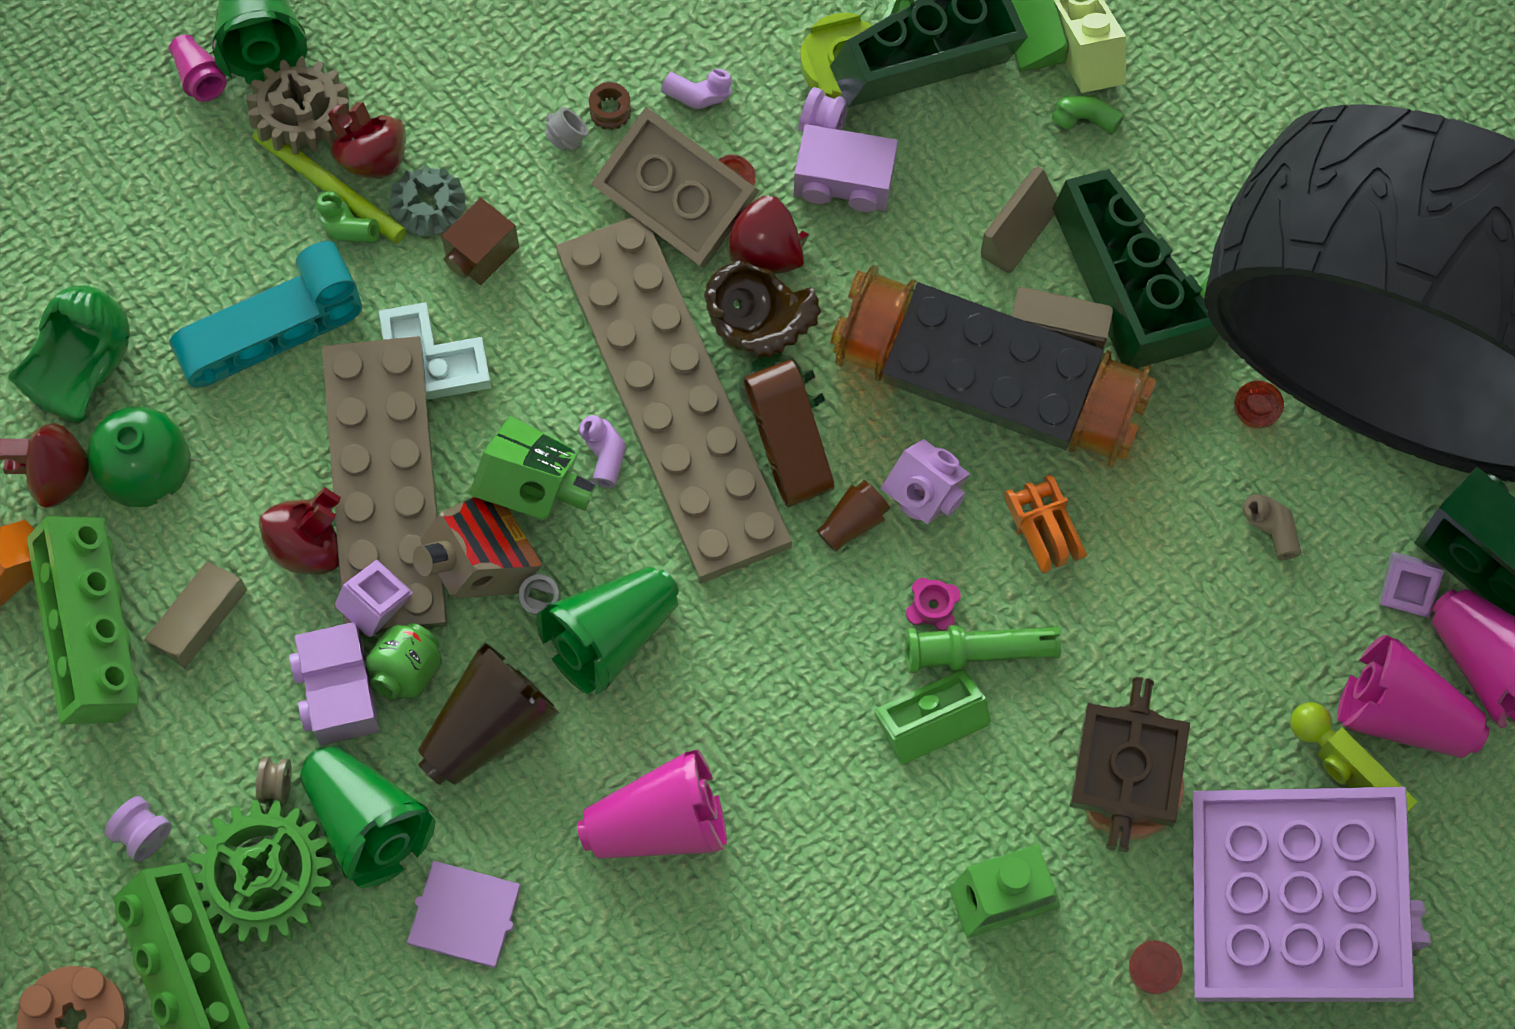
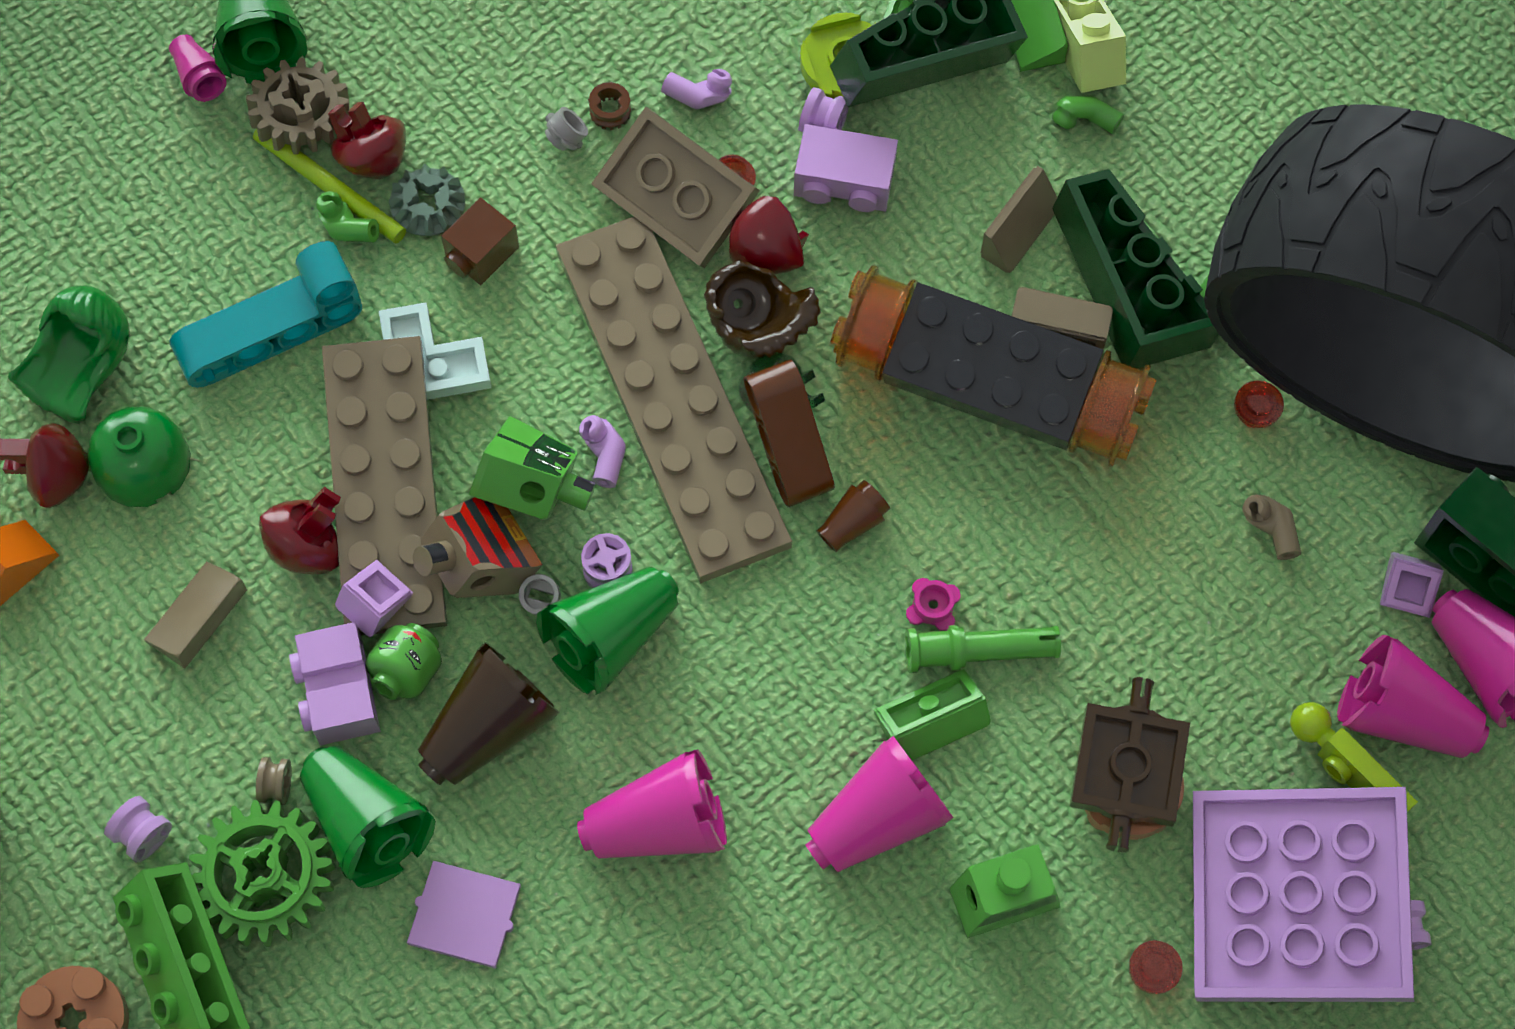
(82, 620): bright green brick -> none
(605, 551): none -> lavender wheel
(876, 811): none -> dark pink cone
(926, 482): lavender brick -> none
(1046, 527): orange arm -> none

